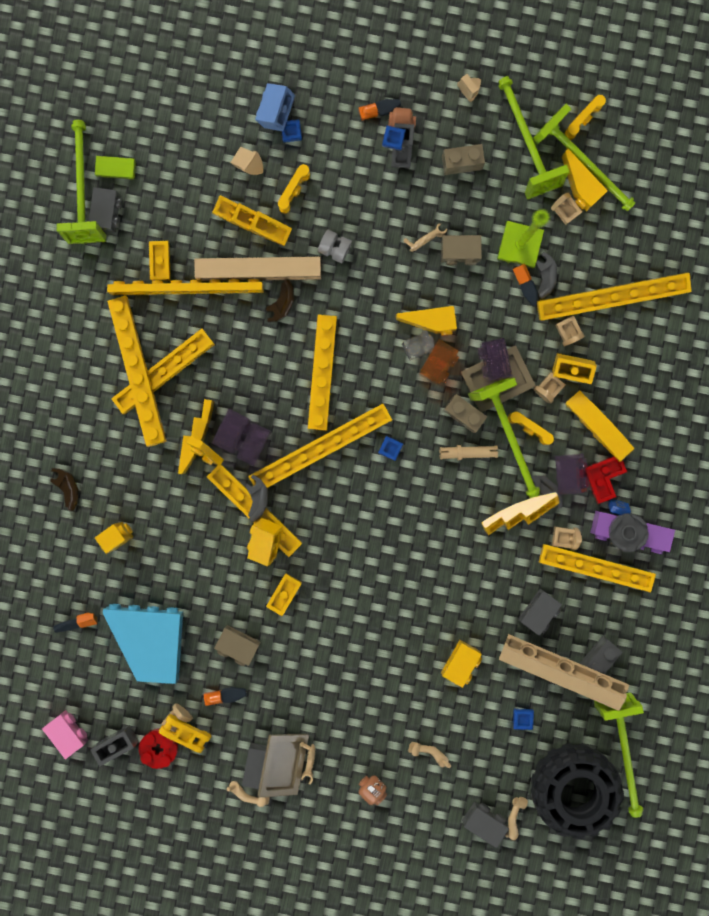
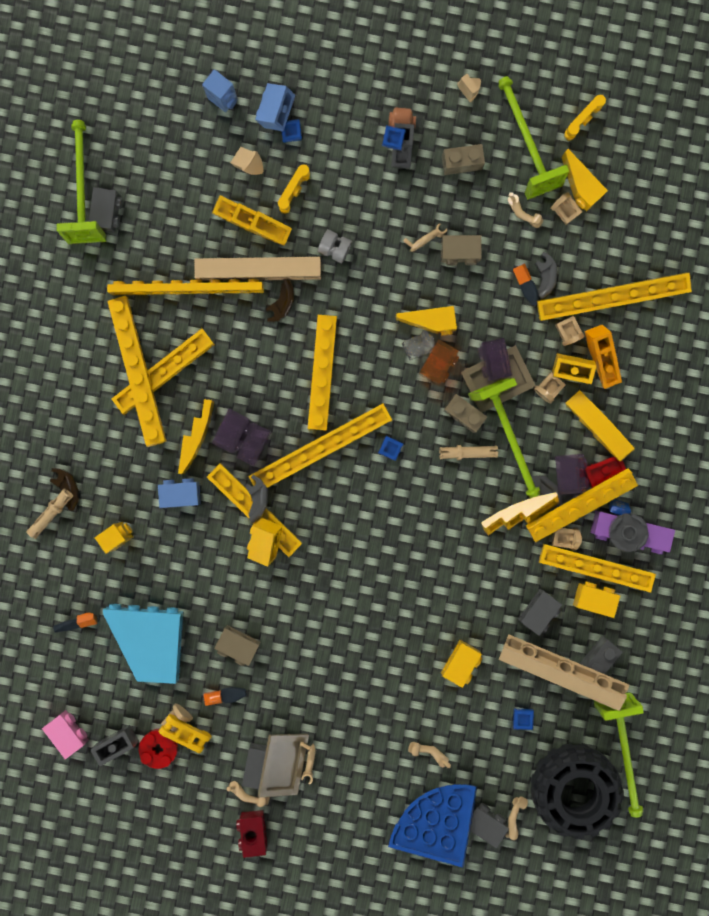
(55, 507): none -> tan pin
(115, 167): lime tile -> none
(159, 260): yellow plate -> none
(179, 494): none -> medium blue brick
(204, 450): yellow plate -> none
(220, 91): none -> medium blue brick
(254, 822): none -> dark red brick
(284, 594): yellow plate -> none
(372, 790): nougat head -> none
(381, 108): piece -> none
(437, 824): none -> blue plate
(522, 242): lime tile -> none
(531, 428): yellow plate -> none
(536, 220): none -> tan piece
(552, 128): lime tile -> none
(582, 505): none -> yellow plate
(596, 600): none -> yellow brick
(603, 353): none -> light orange slope

